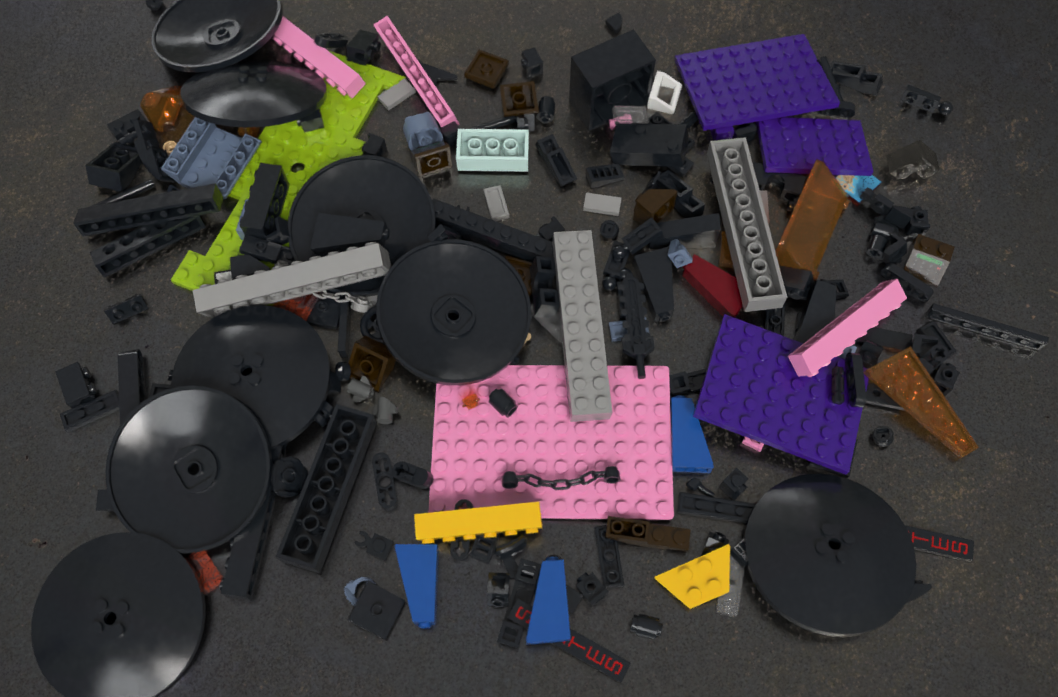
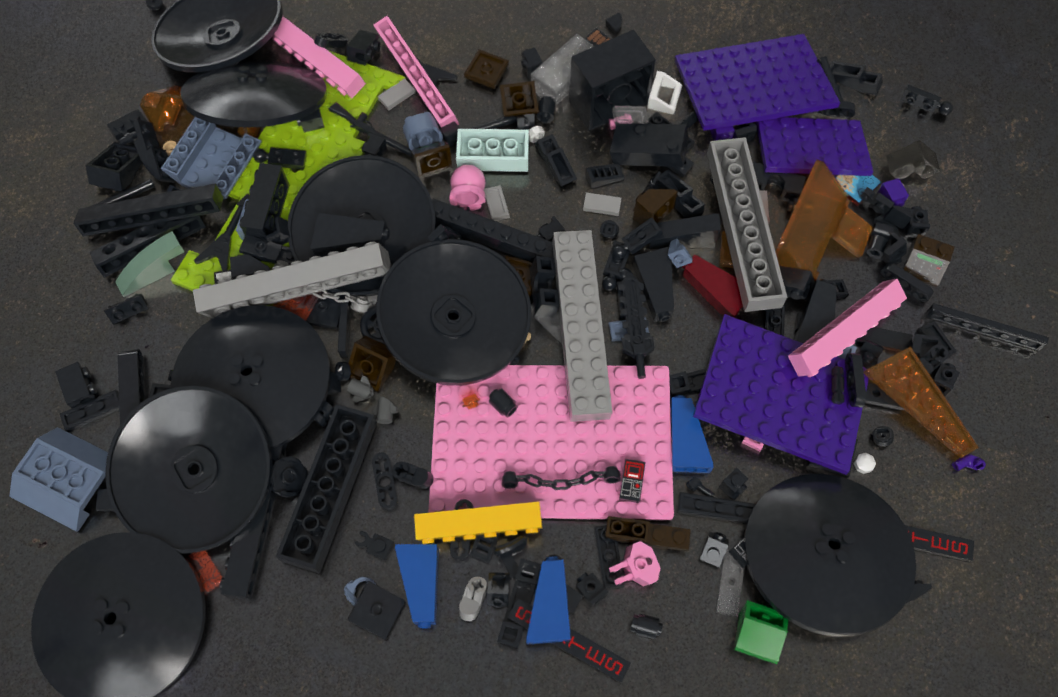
(59, 477): none -> sand blue slope
(149, 264): none -> sand green slope
(221, 246): none -> black piece
(285, 157): none -> black plate
(359, 125): none -> black piece
(467, 187): none -> bright pink tile
(475, 589): none -> light grey piece
(536, 133): none -> white tile
(553, 75): none -> clear piece
(632, 481): none -> black tile
(638, 565): none -> bright pink hinge
(699, 578): yellow wing -> none
(761, 632): none -> green slope
(852, 232): none -> clear orange plate
(864, 463): none -> white tile
(894, 191): none -> dark purple brick
(969, 461): none -> dark purple arm

